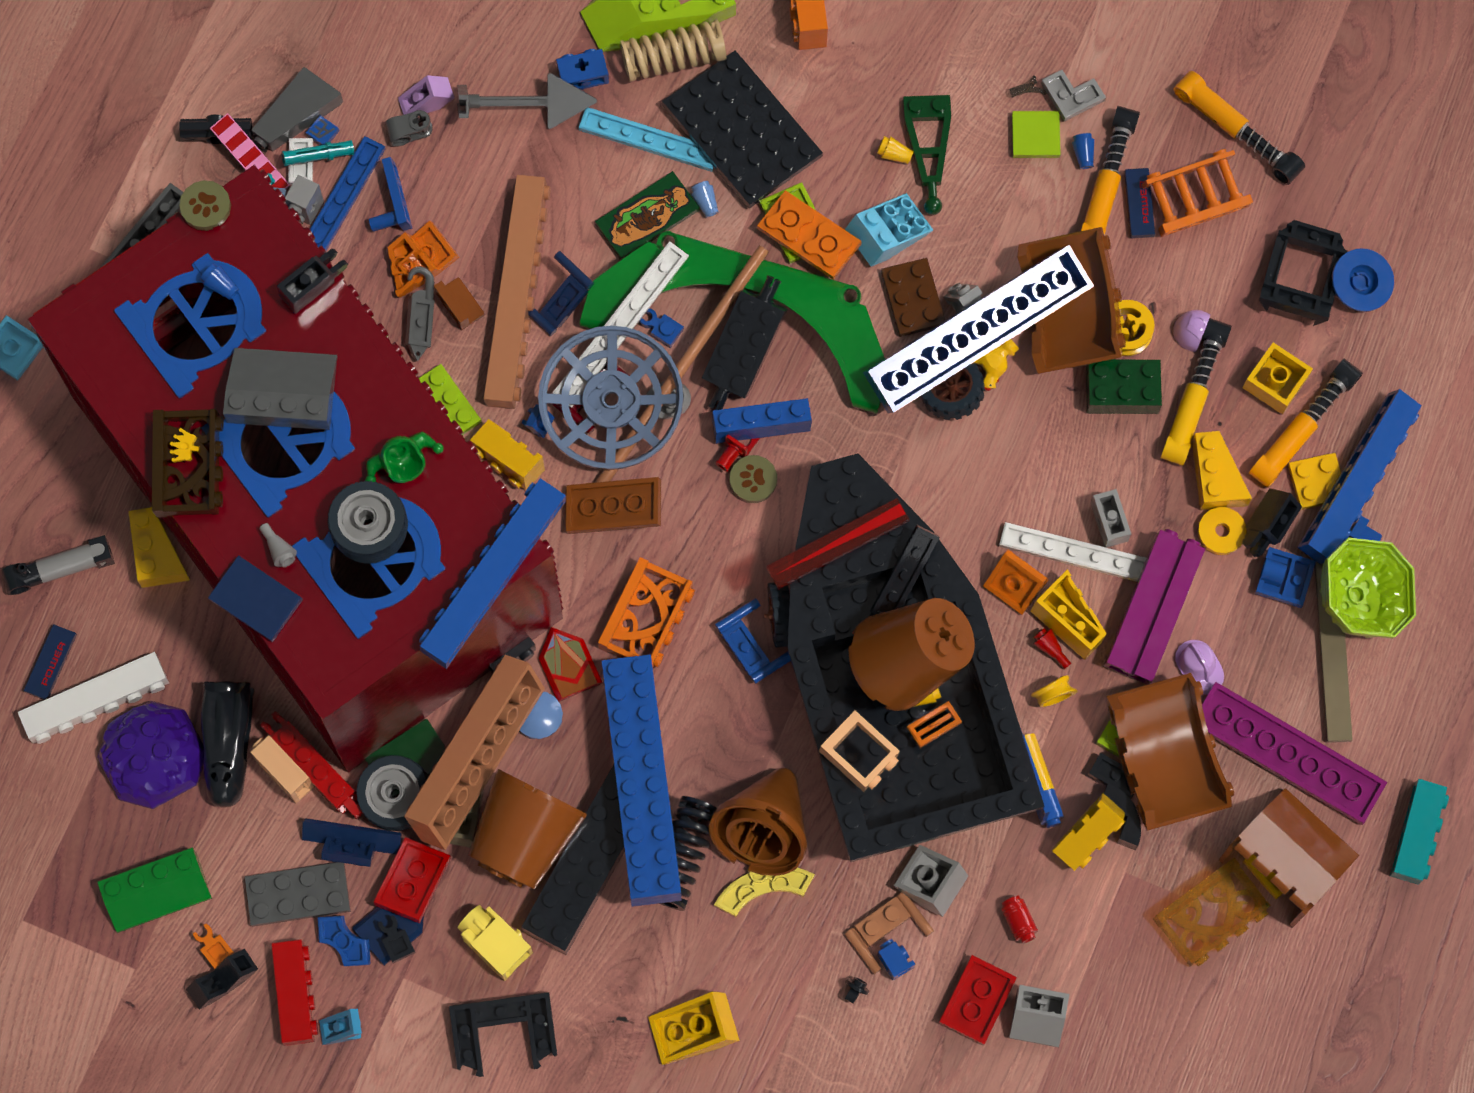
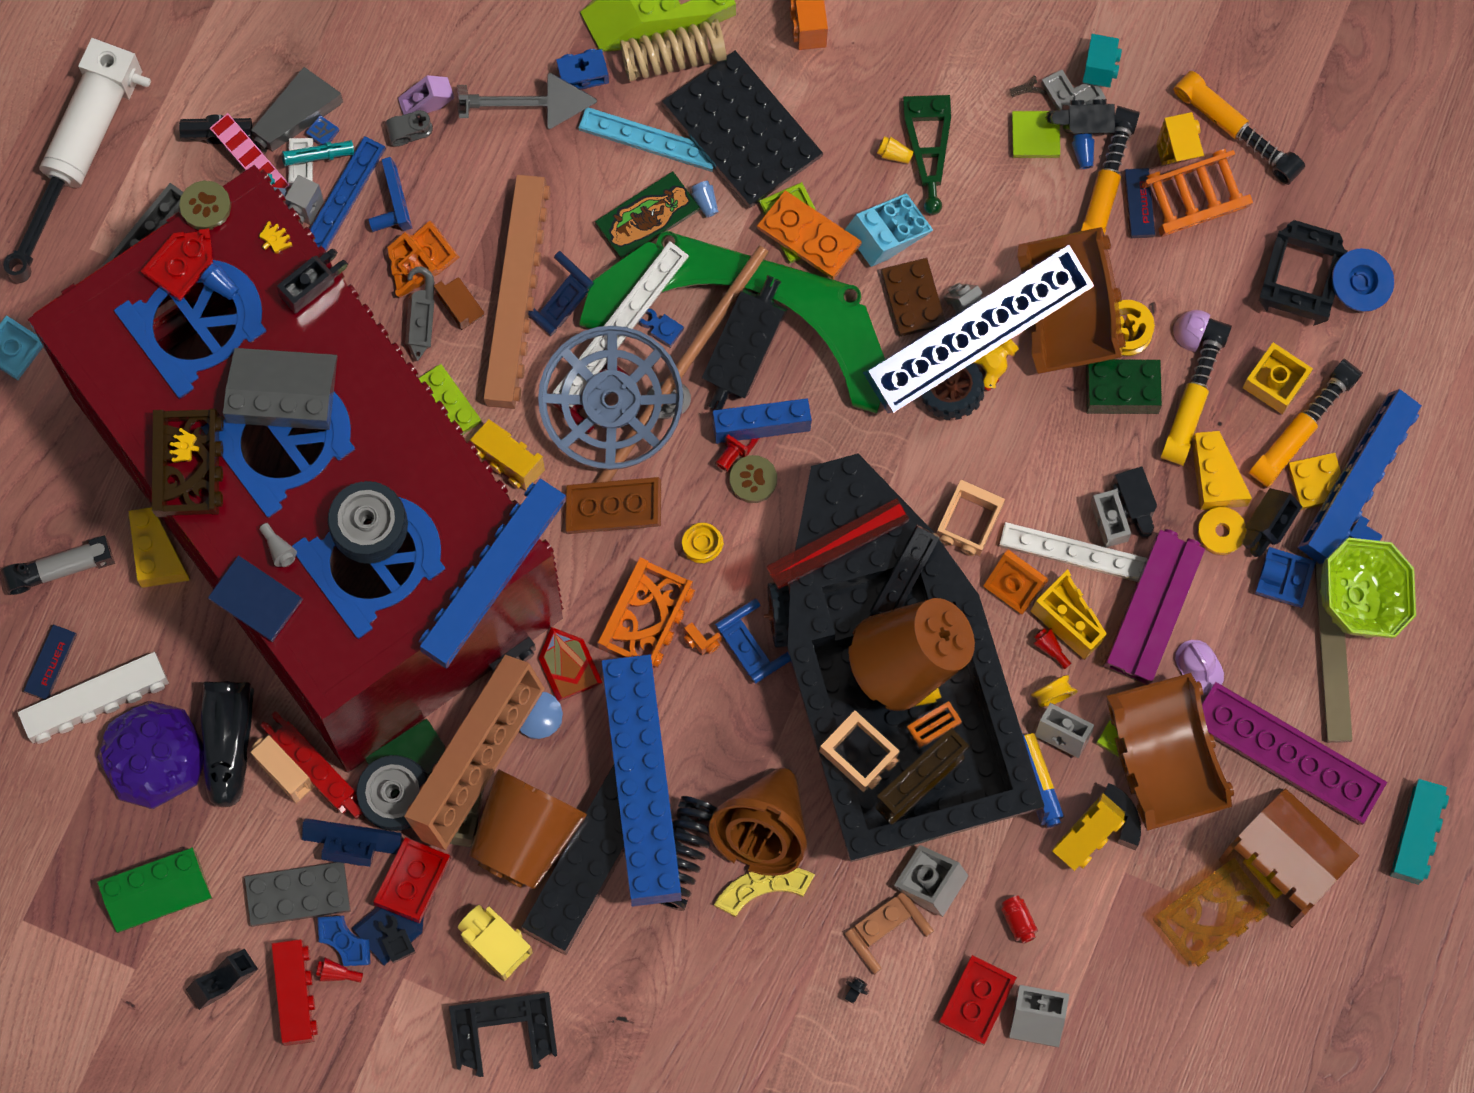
(106, 79): none -> white piece
(180, 262): none -> red tile
(215, 948): orange plate -> none
(274, 238): none -> yellow piece
(333, 971): none -> red cone
(341, 1027): dark azure slope -> none
(402, 457): green piece -> none
(535, 422): blue tile -> none
(694, 1027): yellow slope -> none
(697, 640): none -> orange bracket
(702, 542): none -> yellow piece
(895, 959): blue brick -> none
(921, 776): none -> dark brown fence
(977, 496): none -> light nougat window
(1064, 730): none -> light grey brick
(1084, 118): none -> black hinge
(1101, 60): none -> teal brick
(1110, 771): black plate -> none
(1136, 499): none -> black hinge
(1179, 139): none -> yellow wedge

